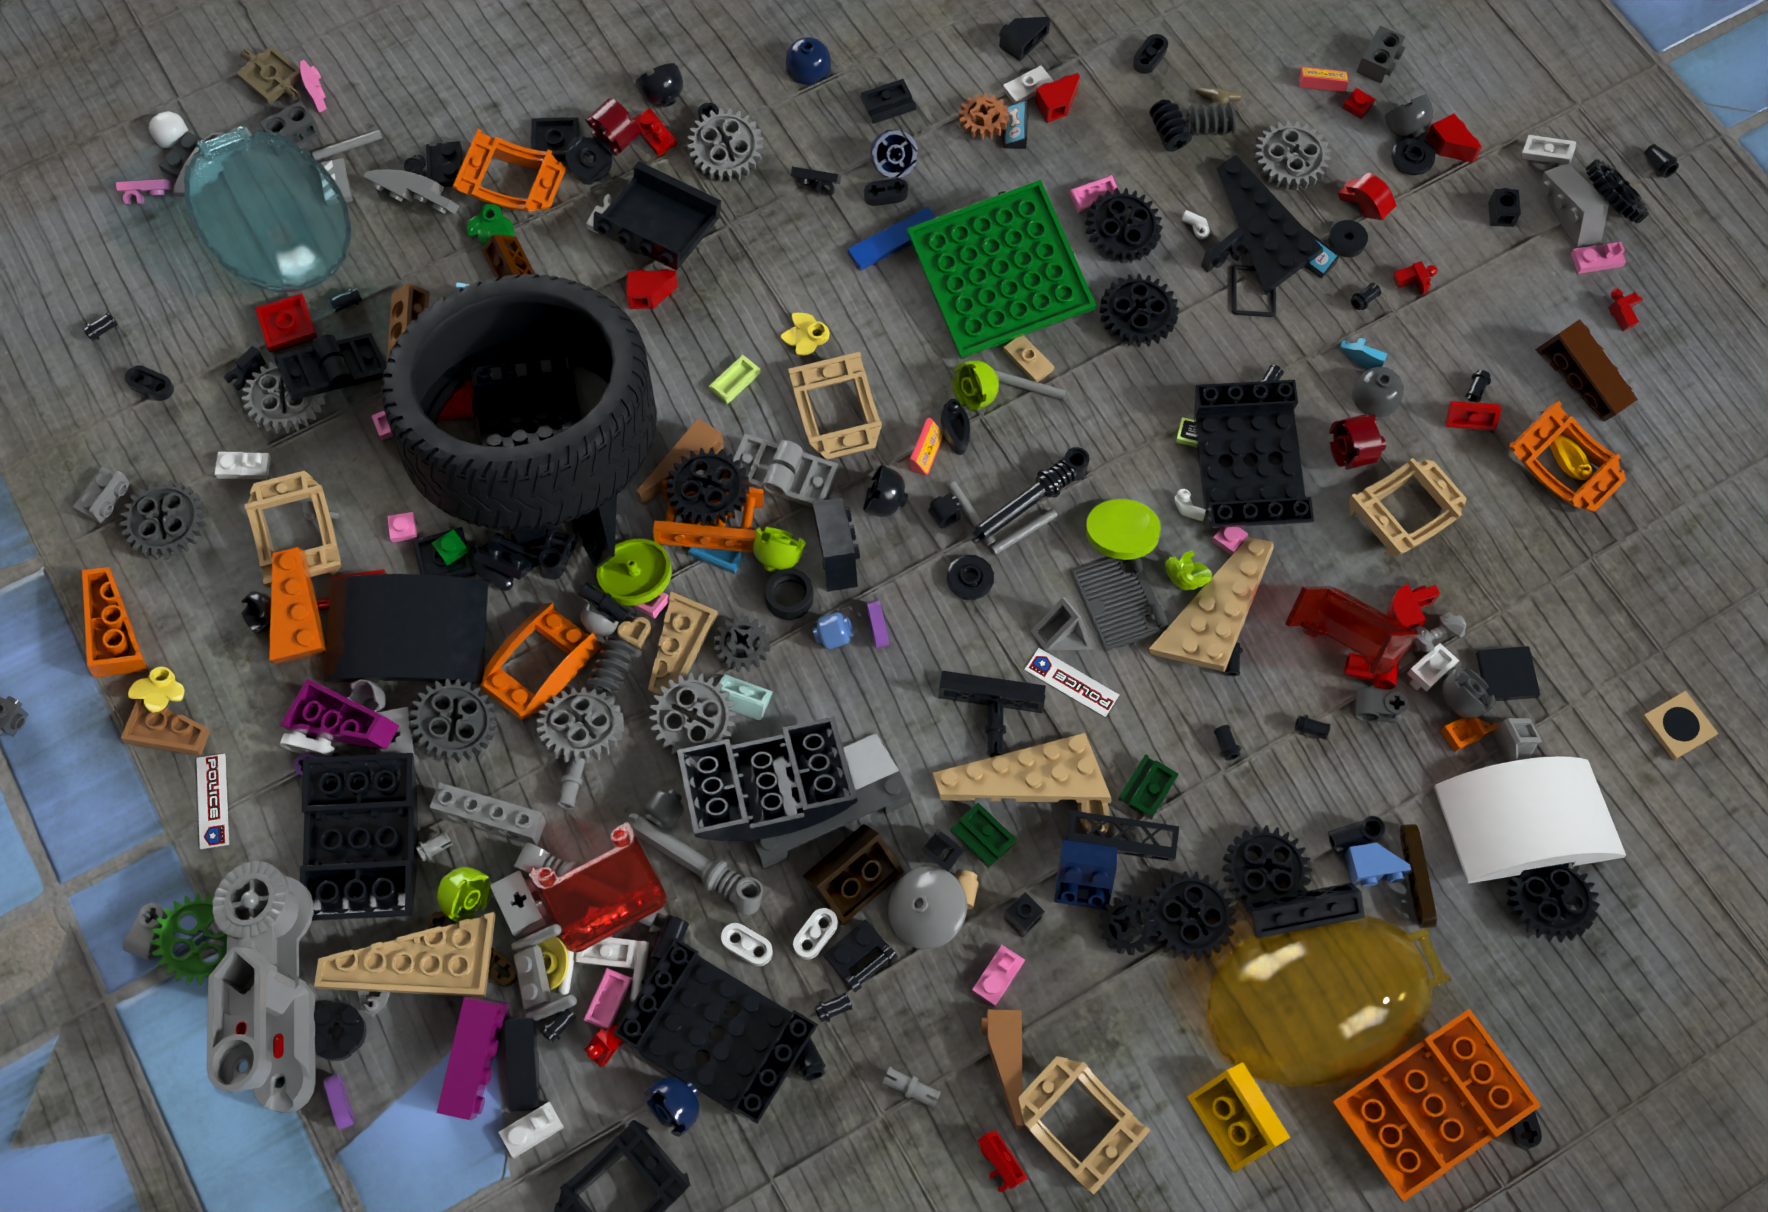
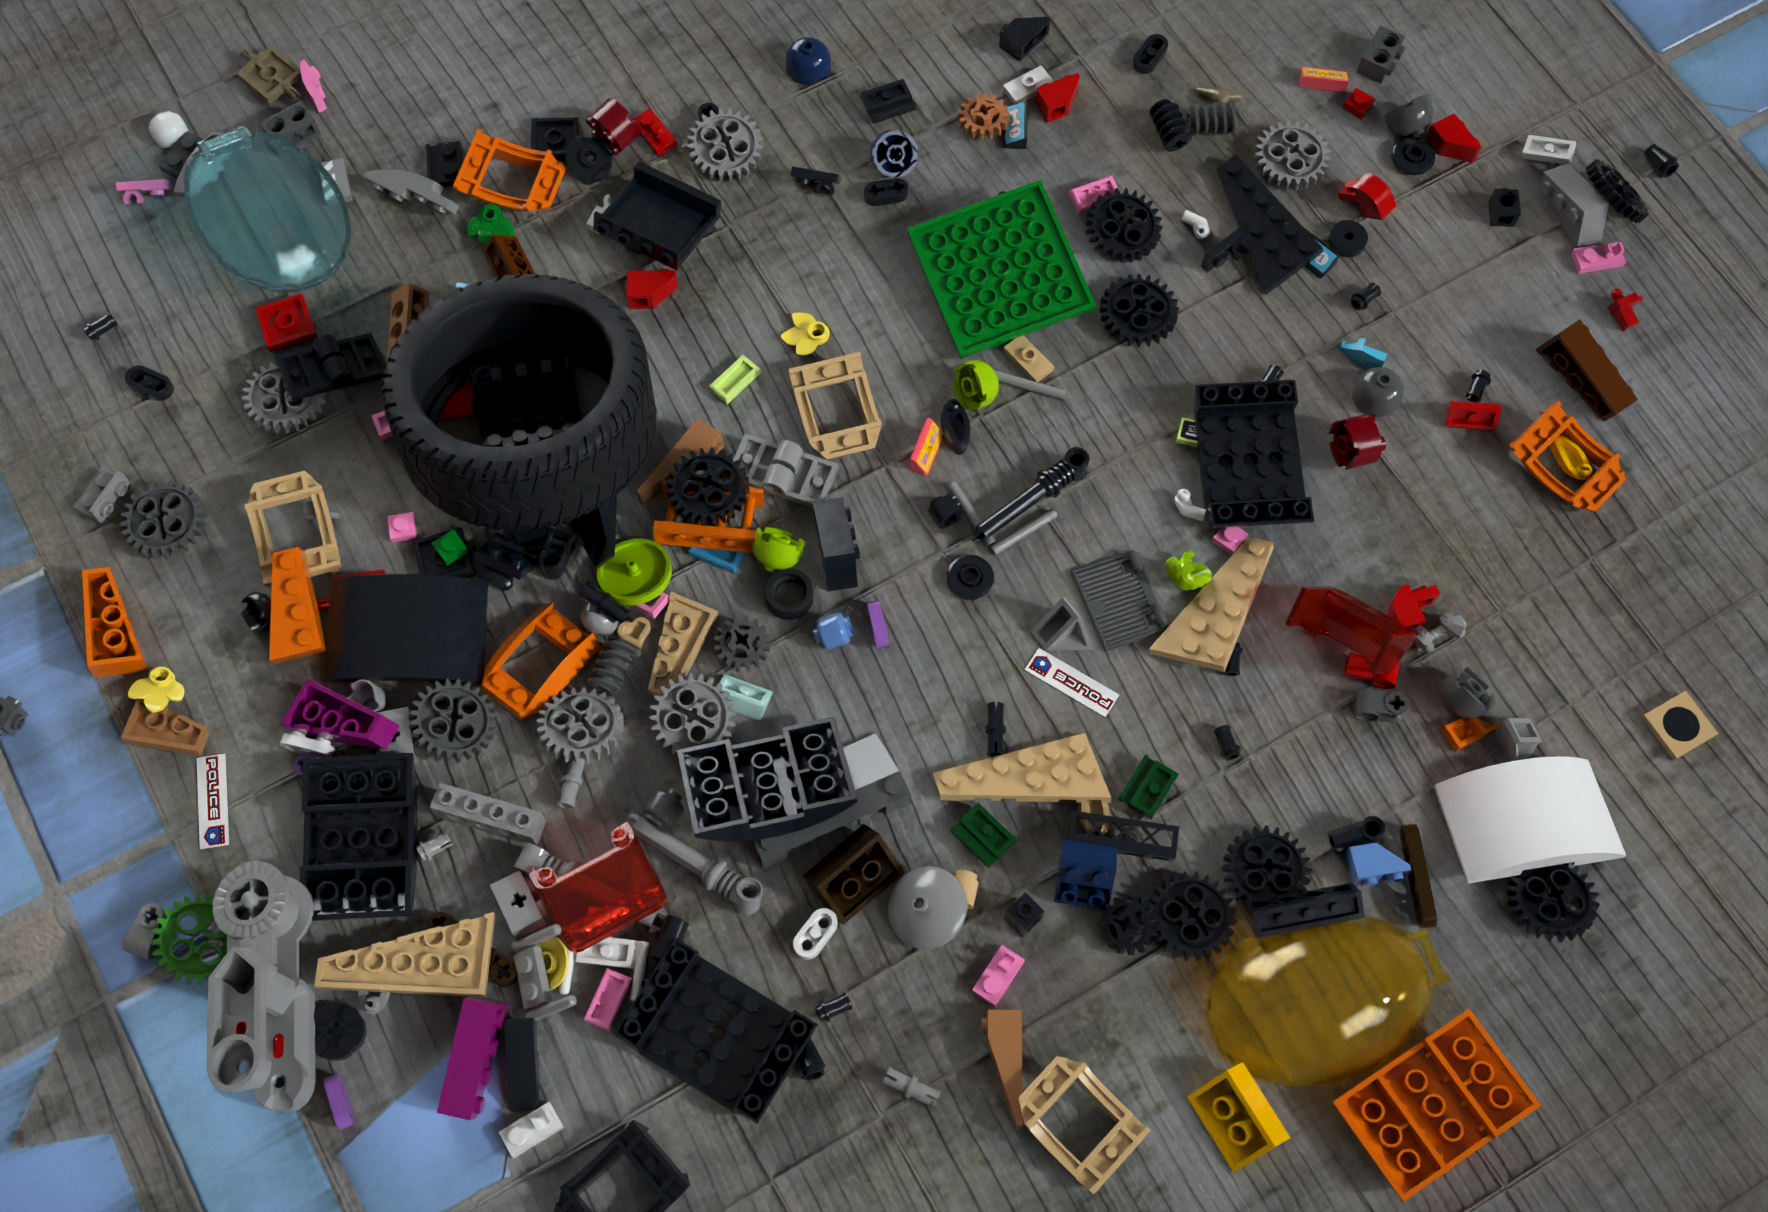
(242, 465): white plate -> none
(246, 365): black plate -> none
(346, 299): black pin -> none
(347, 145): light grey bar -> none
(415, 164): black pin -> none
(463, 893): lime cylinder -> none
(557, 1025): black pin -> none
(603, 1046): red piece -> none
(662, 85): black cylinder -> none
(674, 1103): dark blue cylinder -> none
(747, 945): white plate -> none
(855, 948): black plate -> none
(885, 493): black cylinder -> none
(887, 241): blue tile -> none
(943, 850): black window -> none
(986, 689): black fence -> none
(997, 1152): red plate -> none
(1123, 529): lime piece -> none
(1234, 296): black piece -> none
(1312, 727): black pin -> none
(1386, 527): tan wedge -> none
(1415, 274): red piece -> none
(1432, 668): white plate -> none
(1508, 673): black tile -> none
(1531, 1125): black beam -> none

